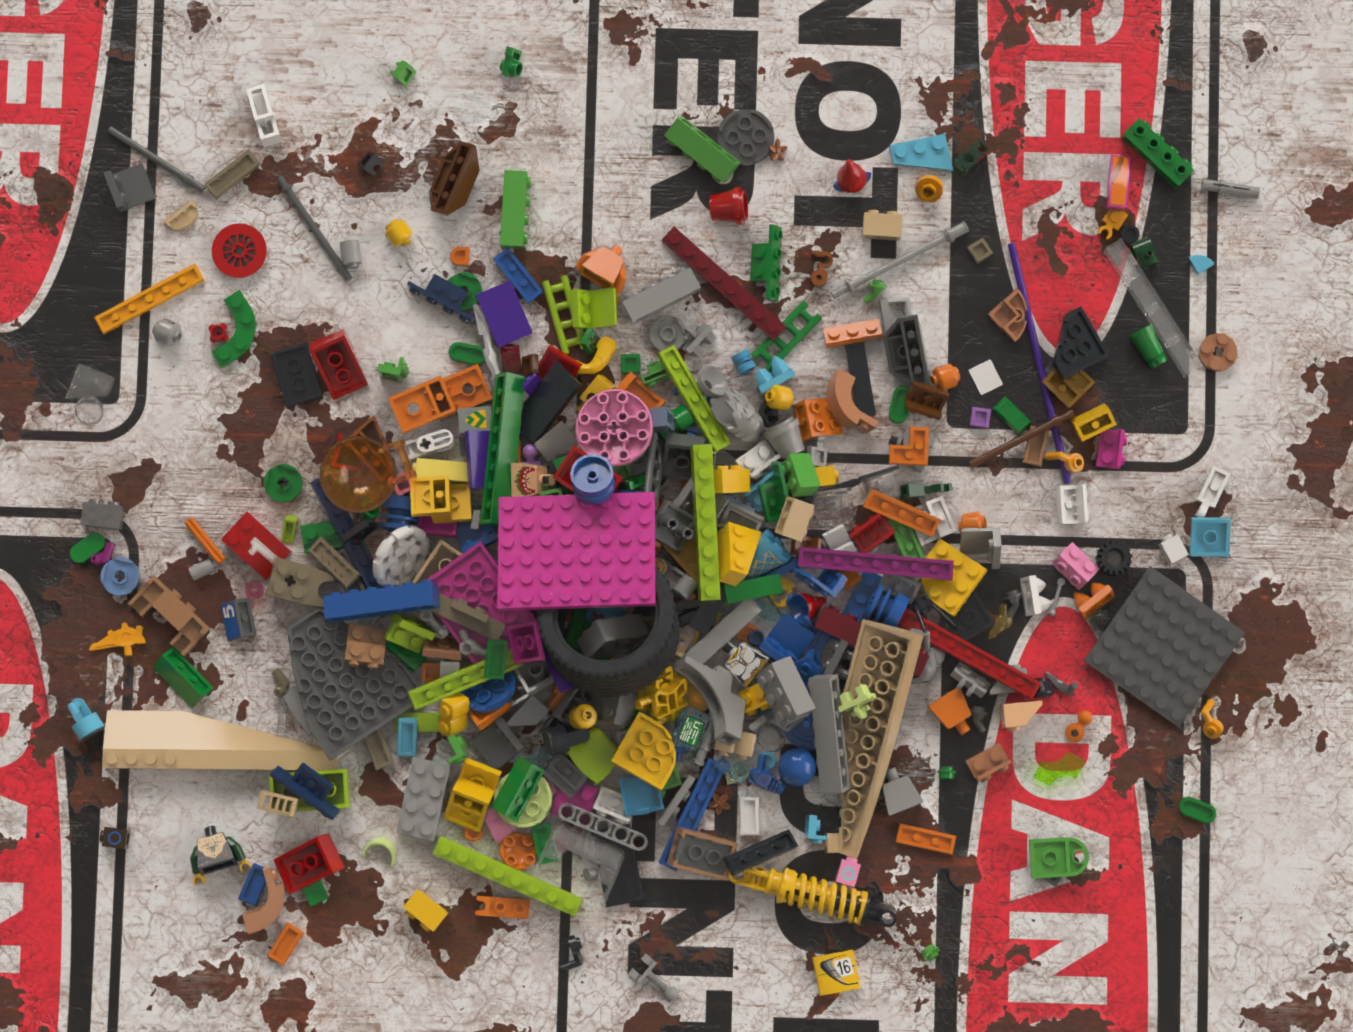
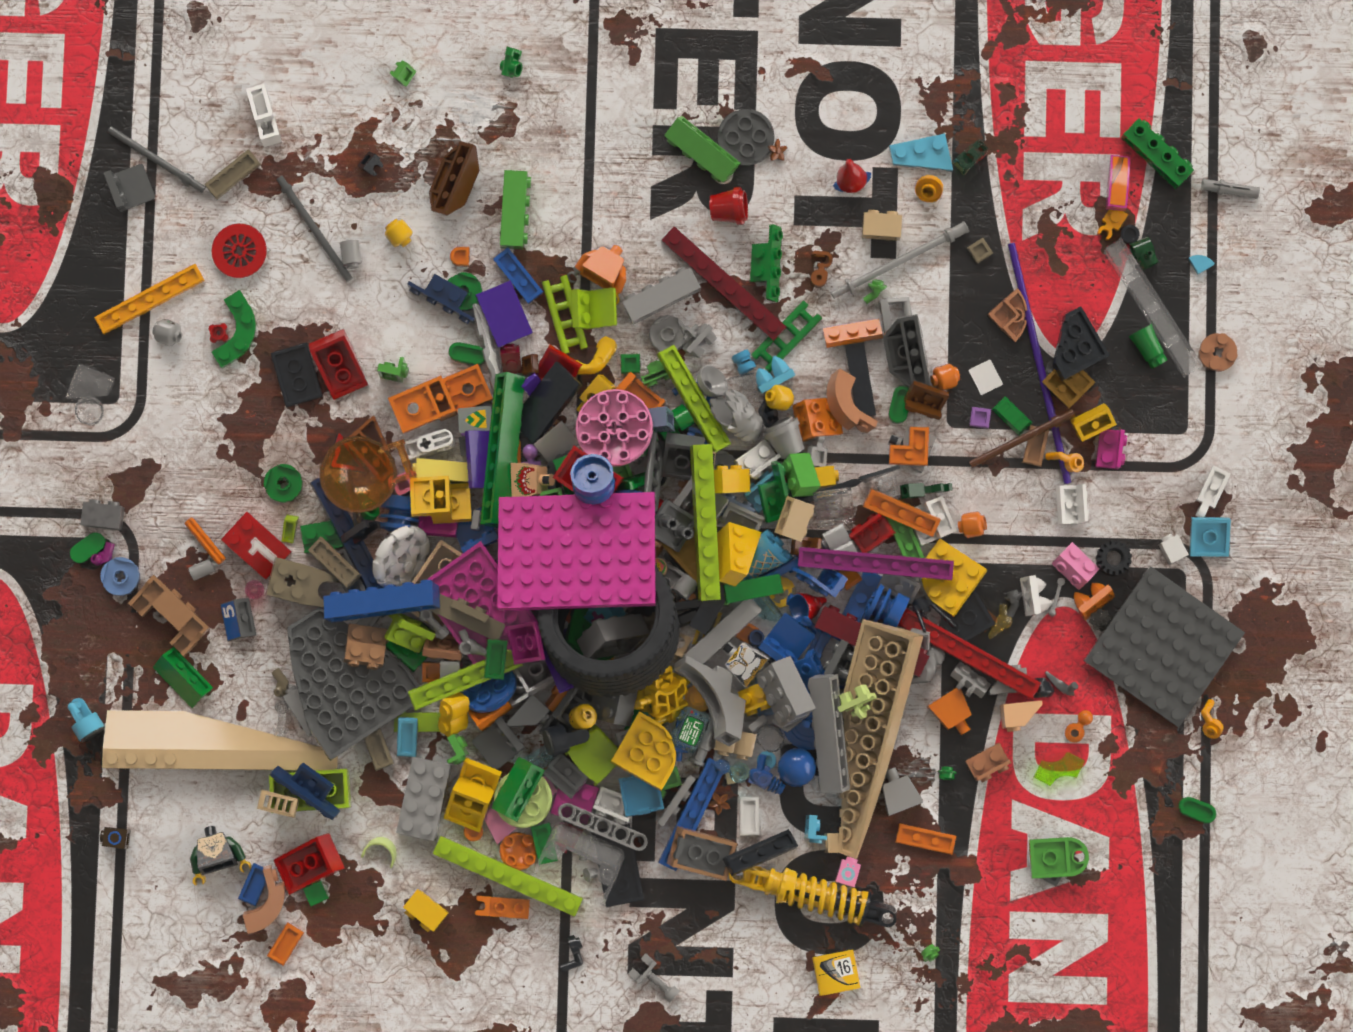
(123, 638): light orange piece -> none
(183, 217): tan tile -> none
(589, 341): green tile -> none
(978, 714): dark grey plate -> none
(982, 542): light grey bracket -> none

